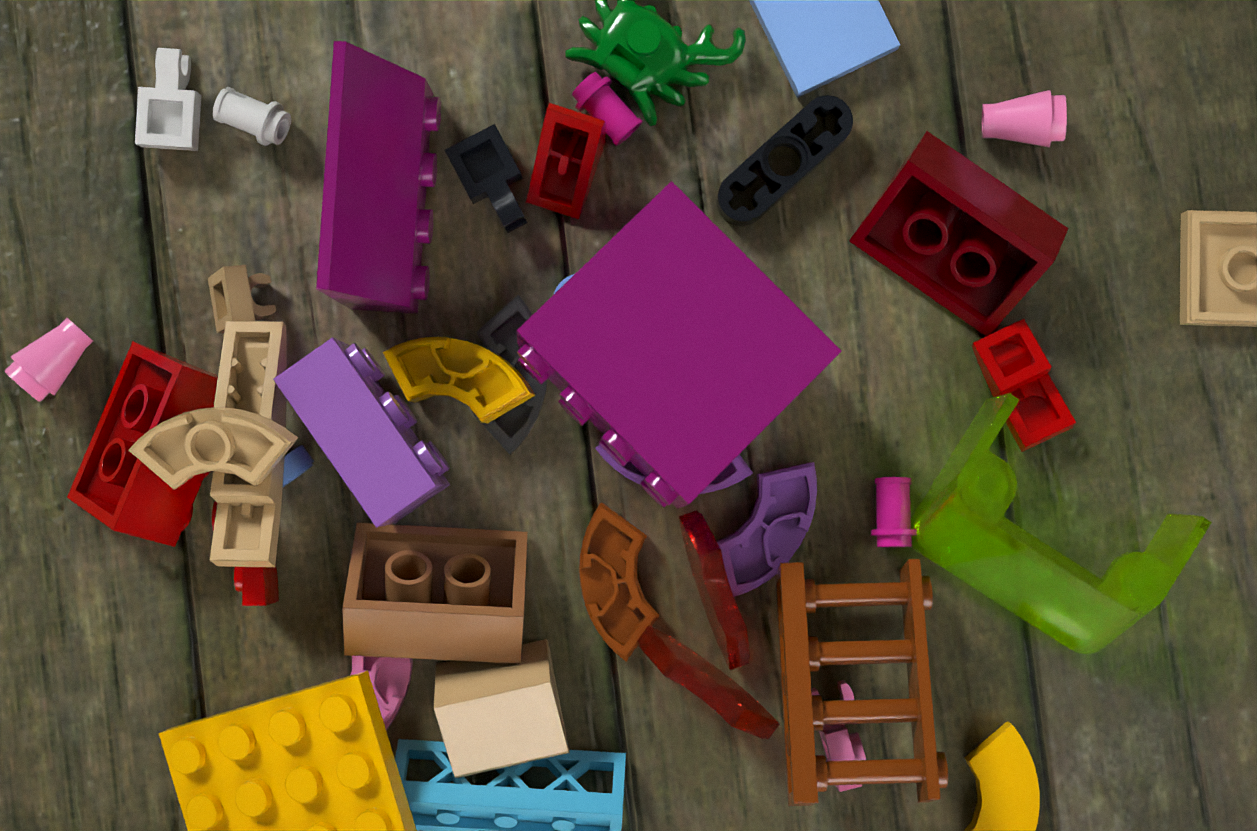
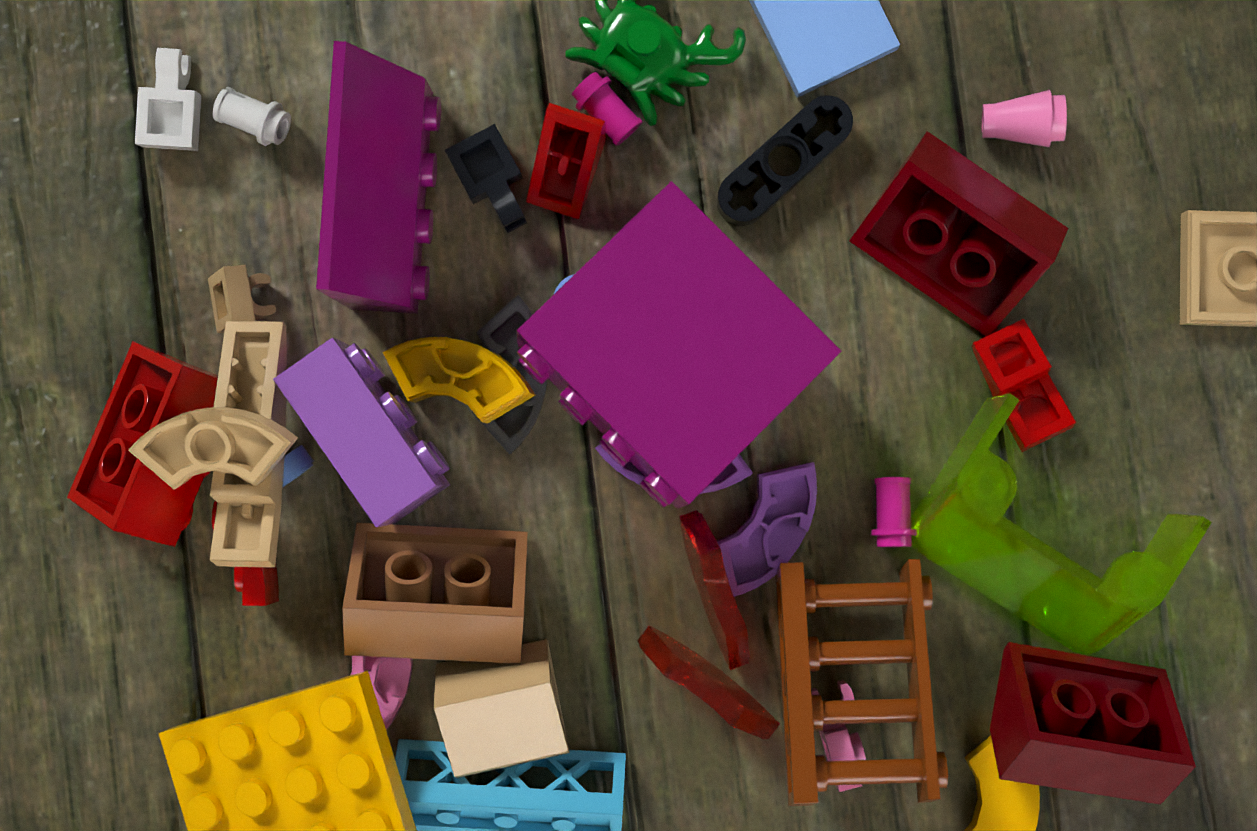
(48, 360): bright pink cone -> none
(611, 581): dark orange tile -> none
(1088, 725): none -> dark red slope

